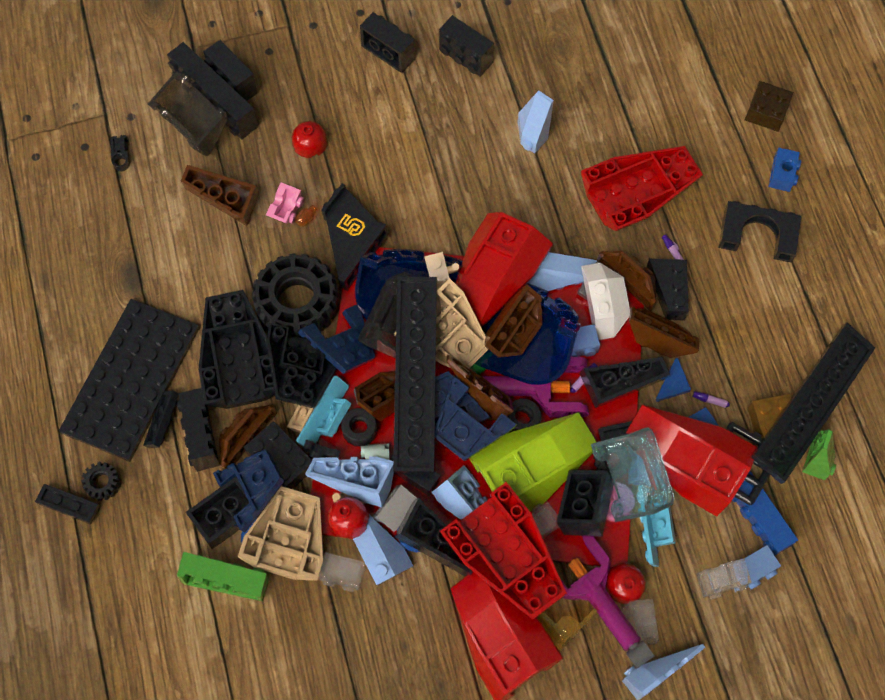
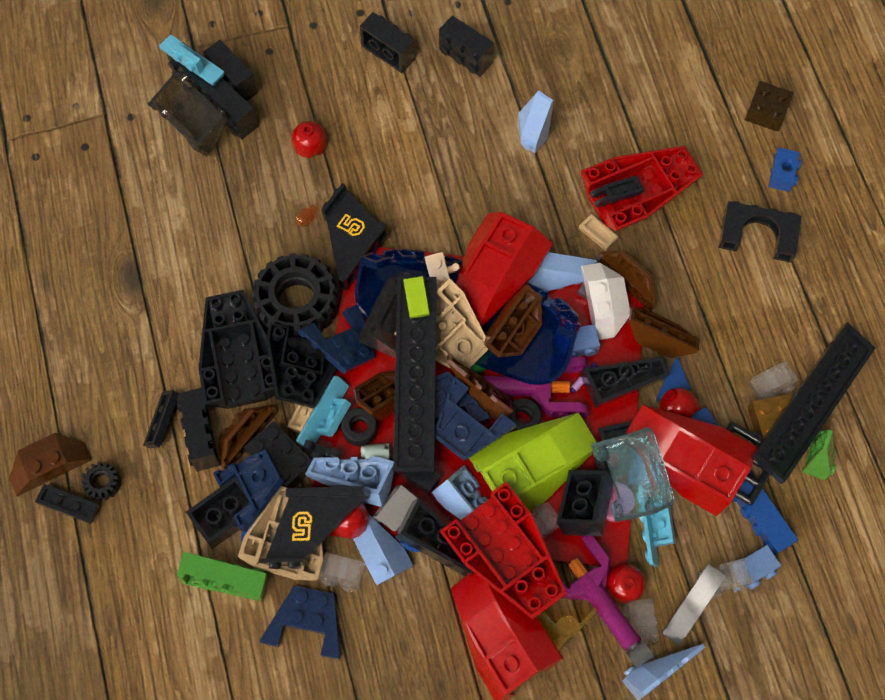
(46, 461): none -> reddish brown wedge
(119, 151): black piece -> none
(129, 380): black plate -> none
(191, 60): none -> medium azure bracket
(224, 193): reddish brown wedge -> none
(286, 204): bright pink cylinder -> none
(307, 611): none -> dark blue wing
(309, 520): none -> black piece
(416, 297): none -> lime tile
(598, 232): none -> tan tile
(617, 191): none -> black hinge
(671, 286): black wedge -> none
(672, 247): piece -> none
(679, 402): none -> red cylinder
(694, 604): none -> slope
(711, 399): piece -> none
(774, 381): none -> clear brick

